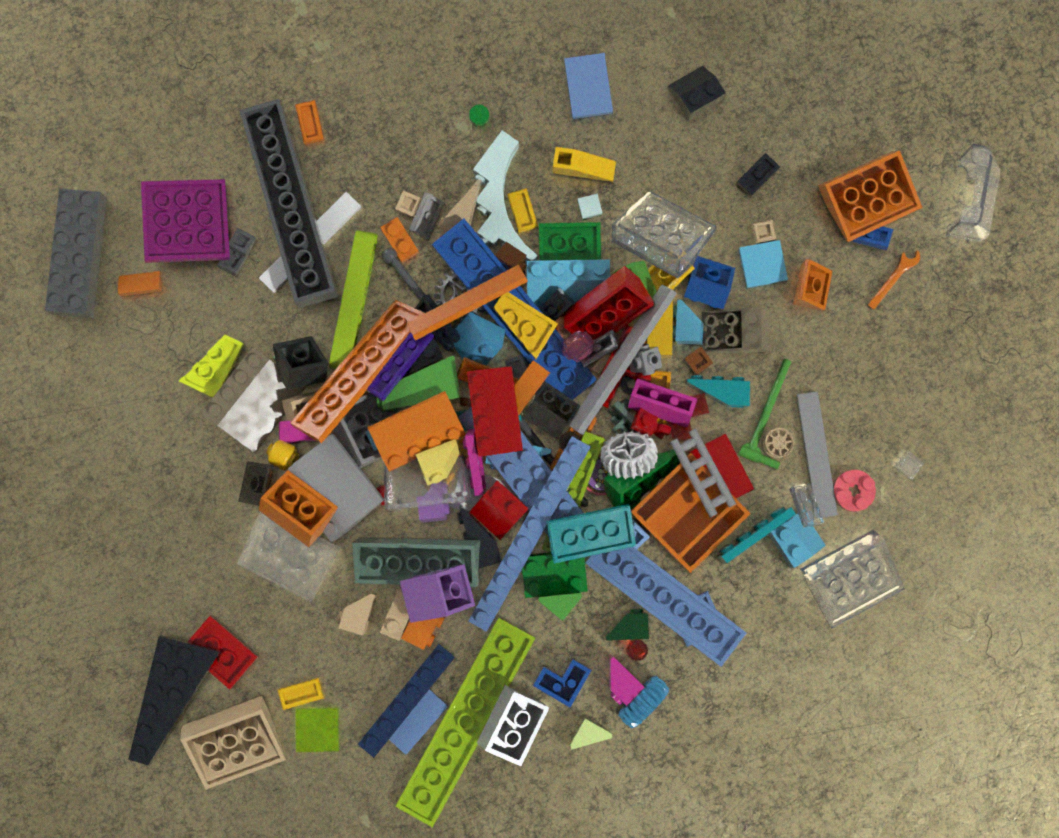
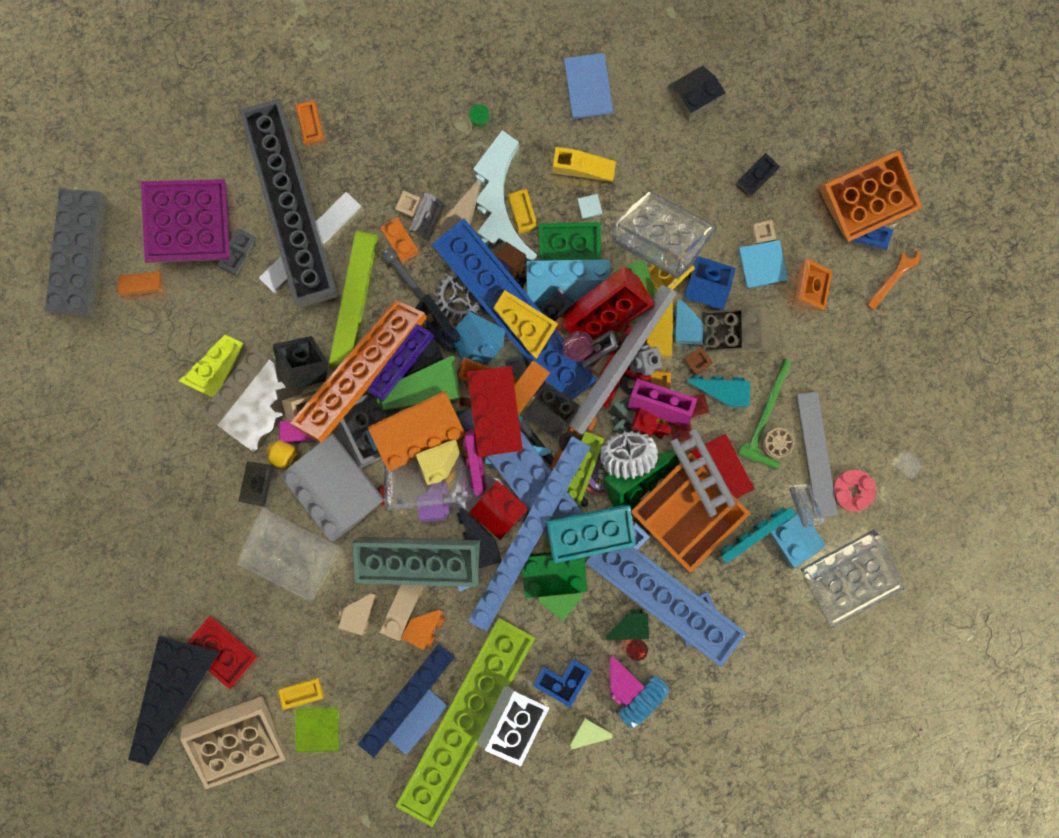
(297, 508): orange slope -> none
(437, 593): medium lavender slope -> none
(467, 302): orange tile -> none
(976, 220): clear windscreen -> none

